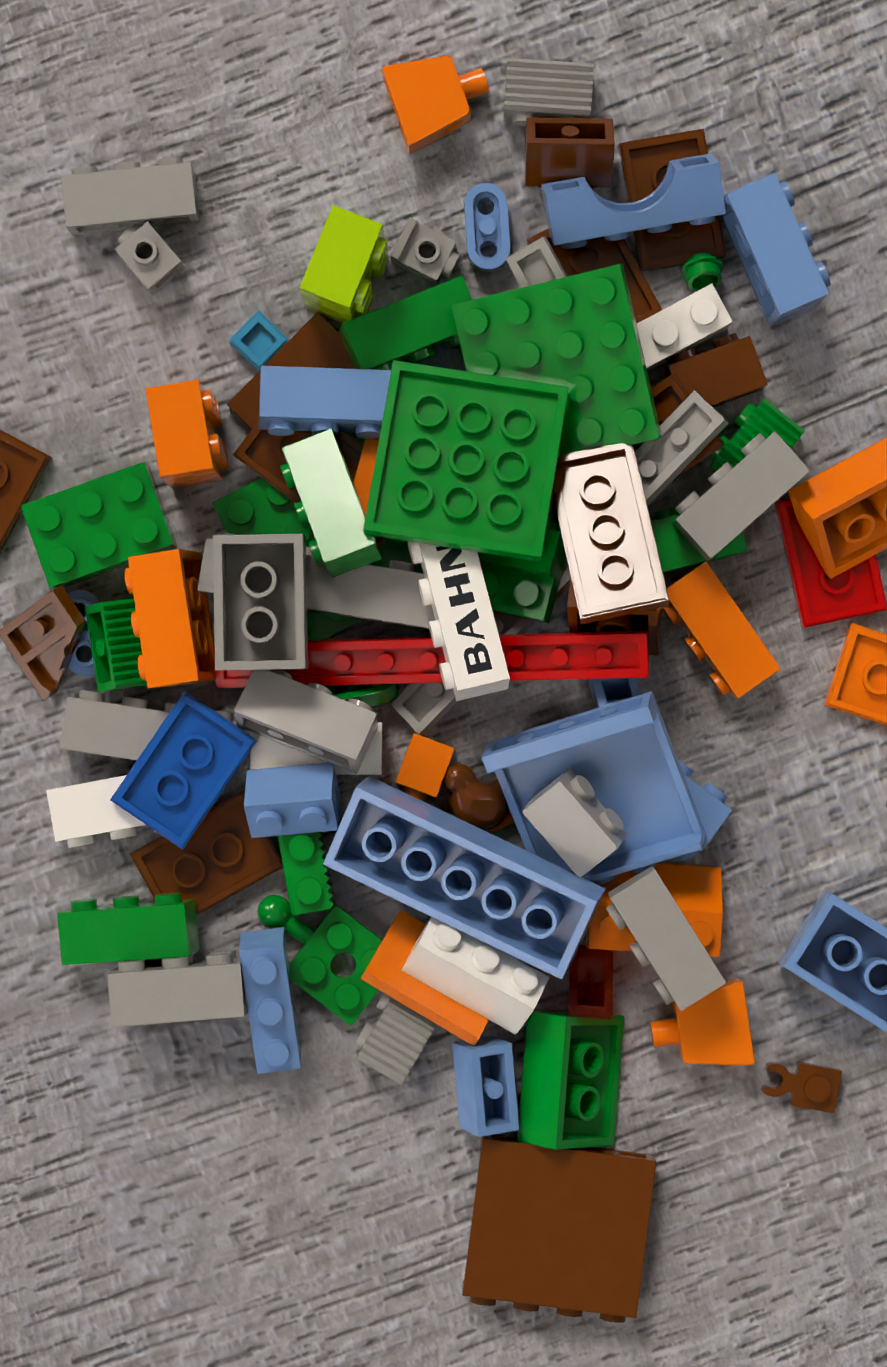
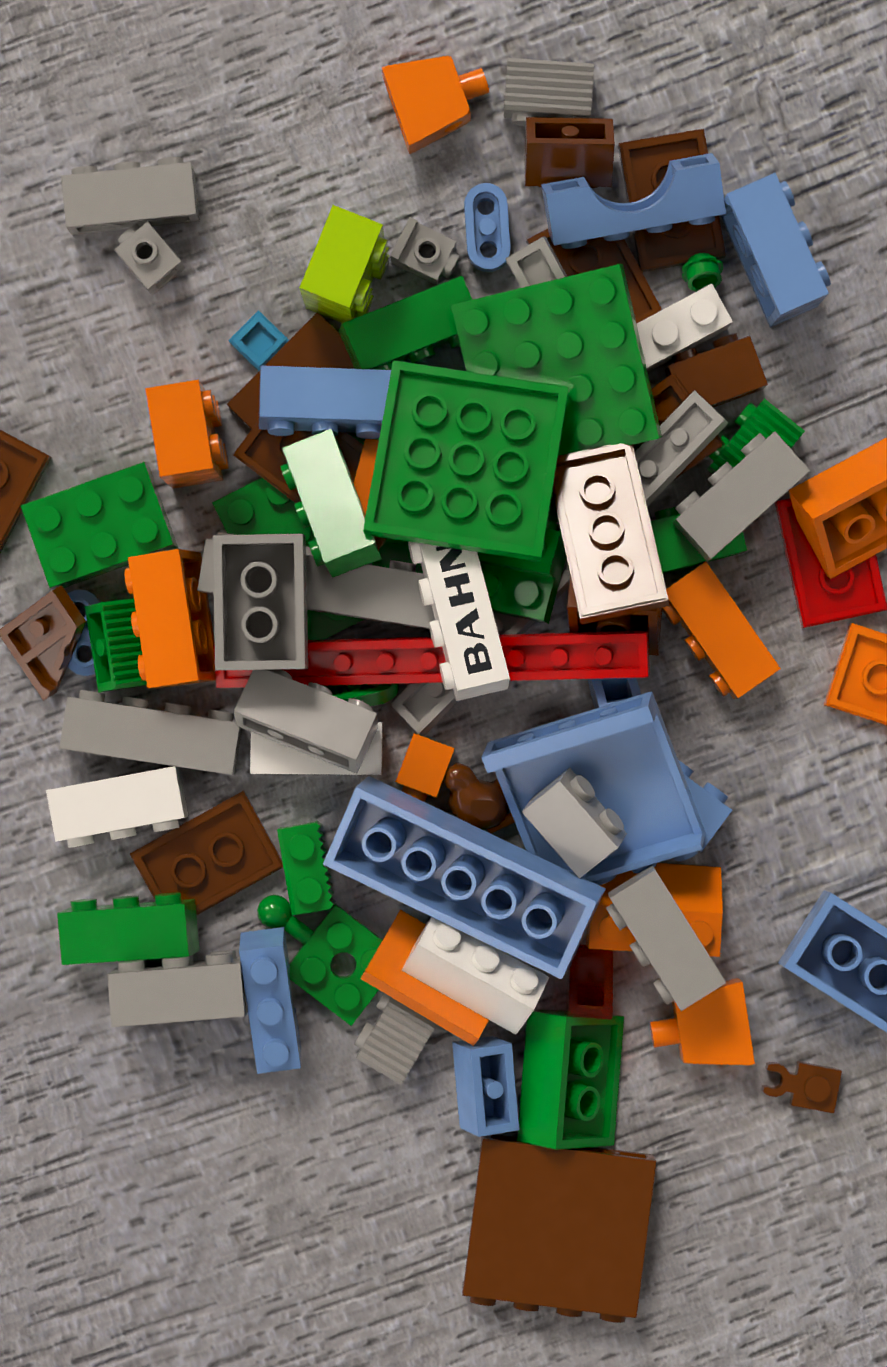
(183, 770): blue tile -> none
(292, 800): medium blue brick -> none

